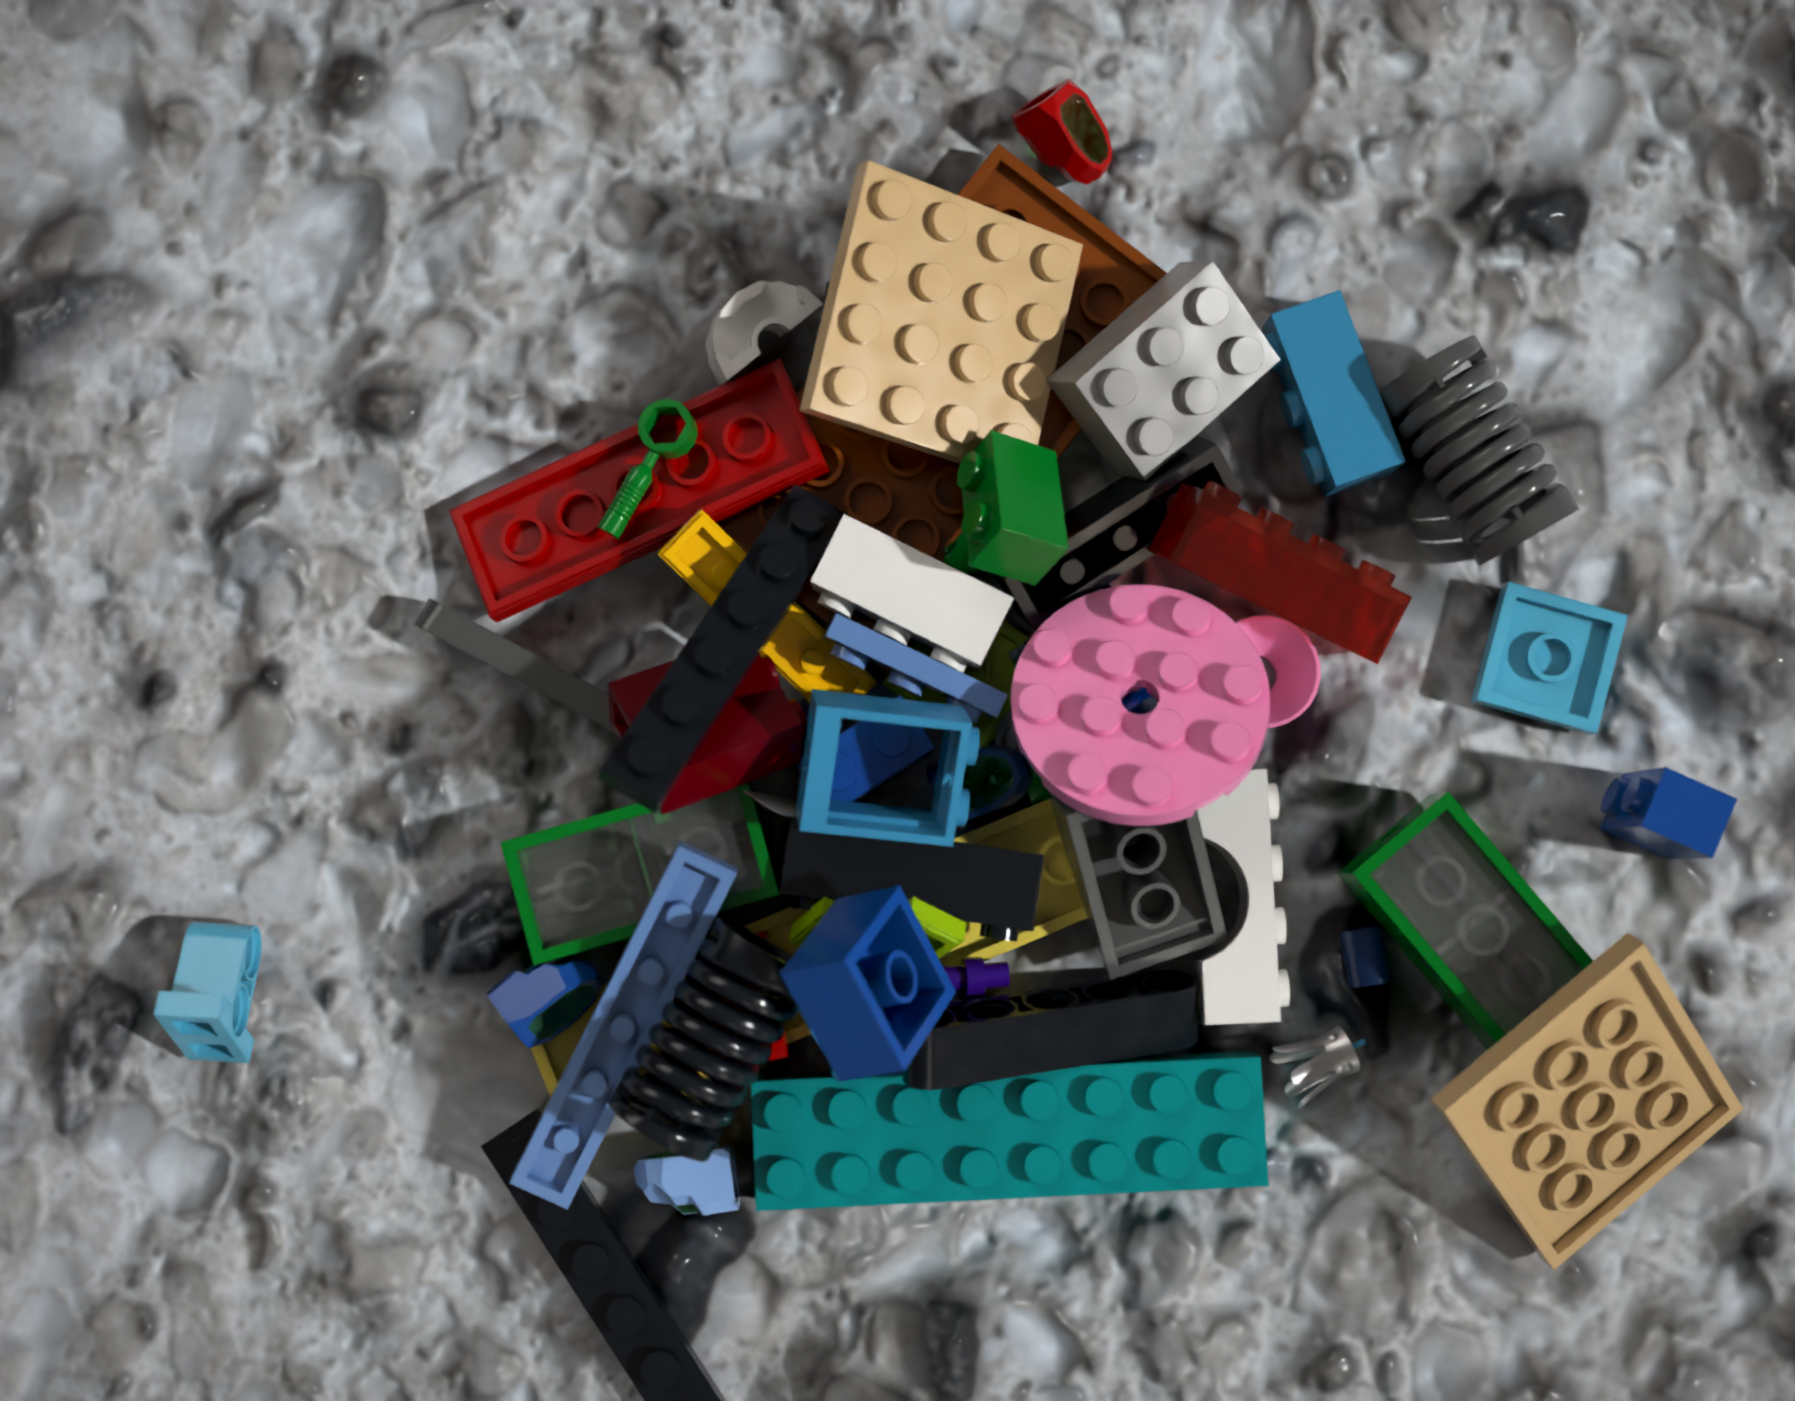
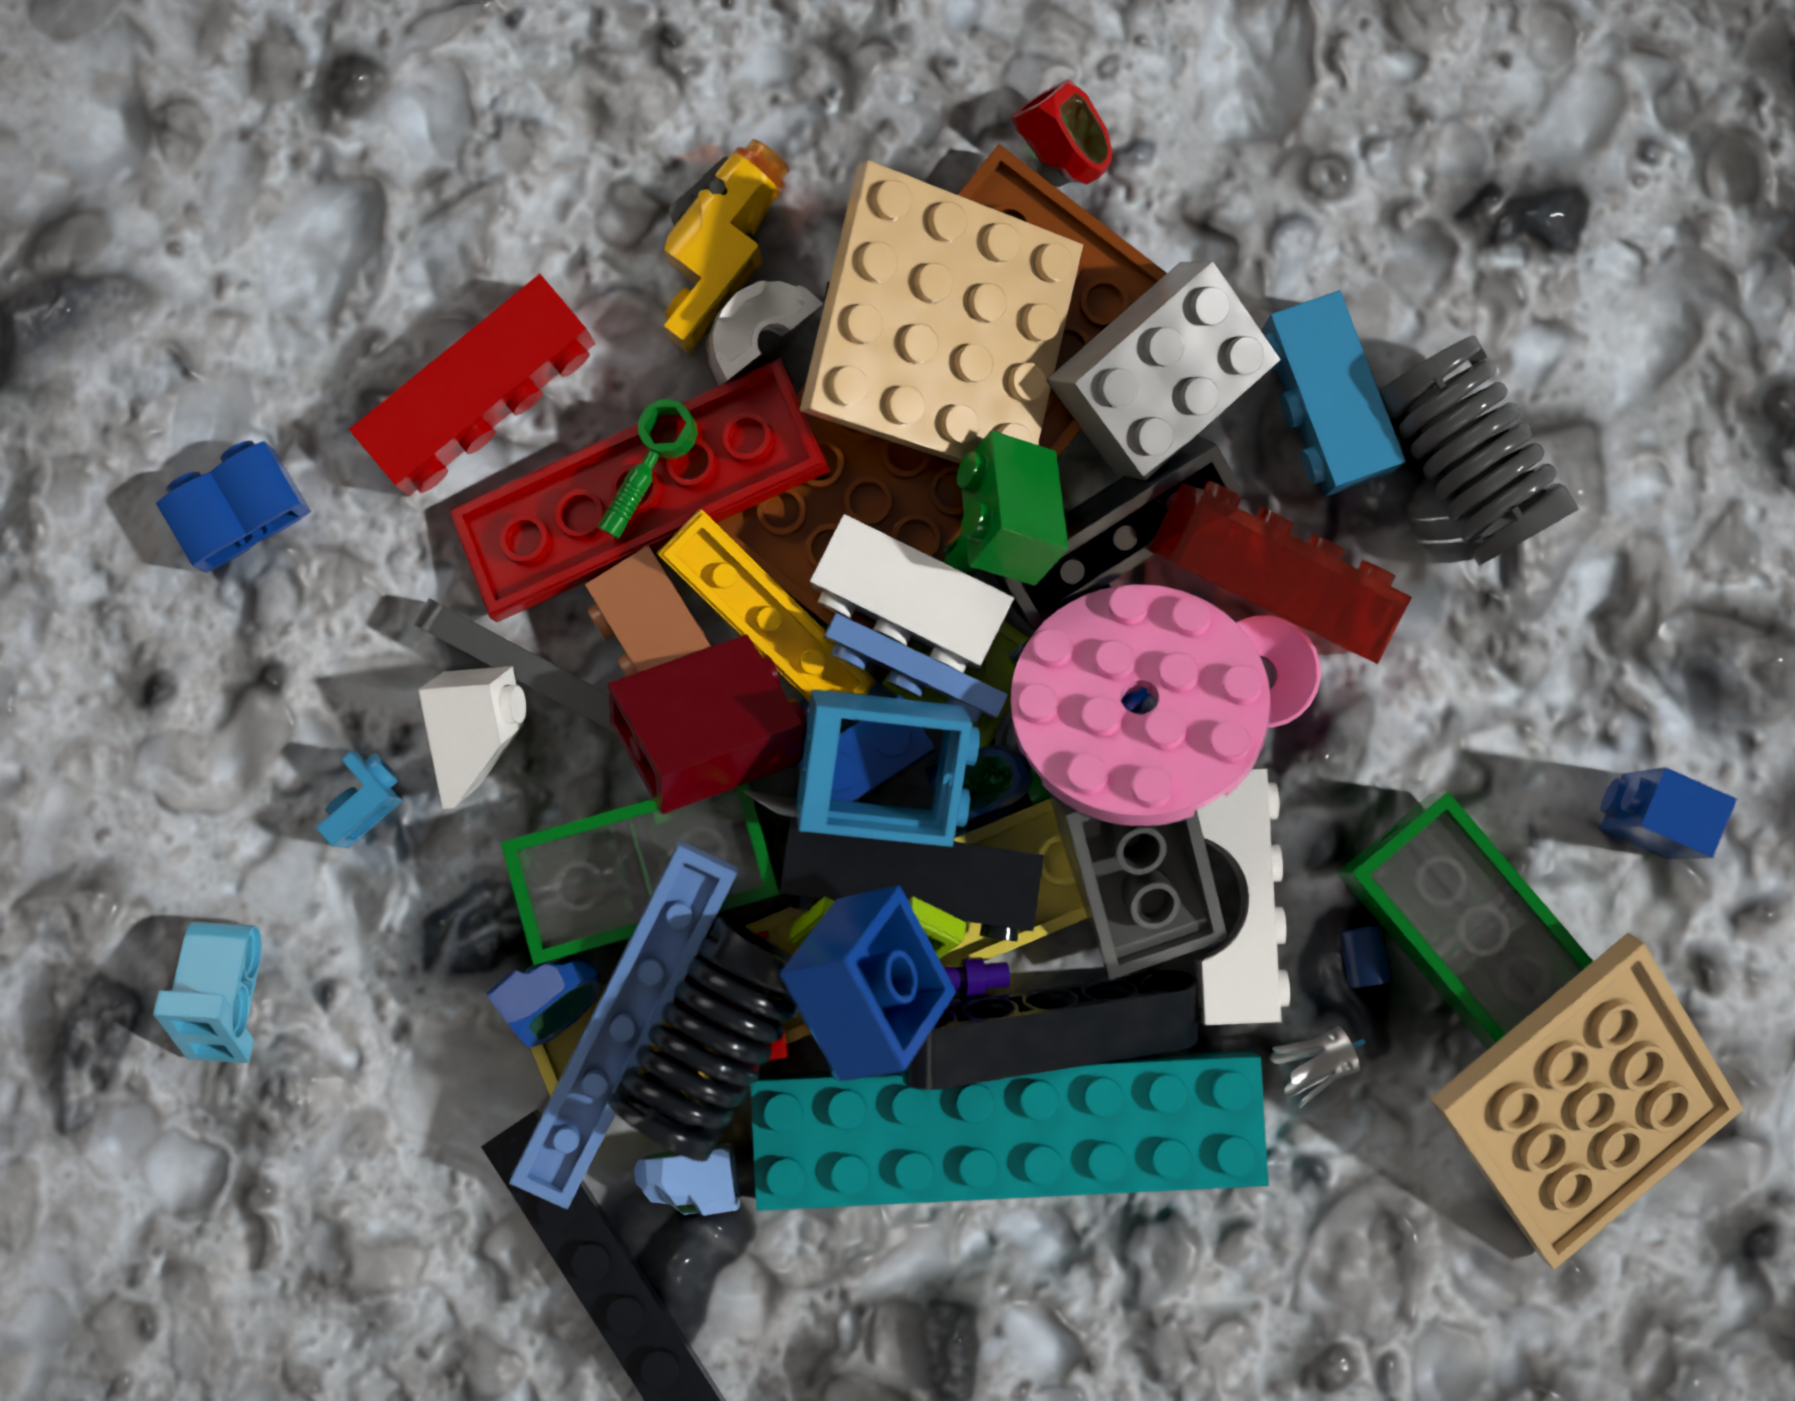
(232, 505): none -> blue brick
(356, 810): none -> dark azure bracket
(470, 725): none -> white slope
(474, 387): none -> red brick
(644, 613): none -> nougat brick
(711, 237): none -> yellow plate
(721, 650): black plate -> none
(1549, 658): medium azure plate -> none

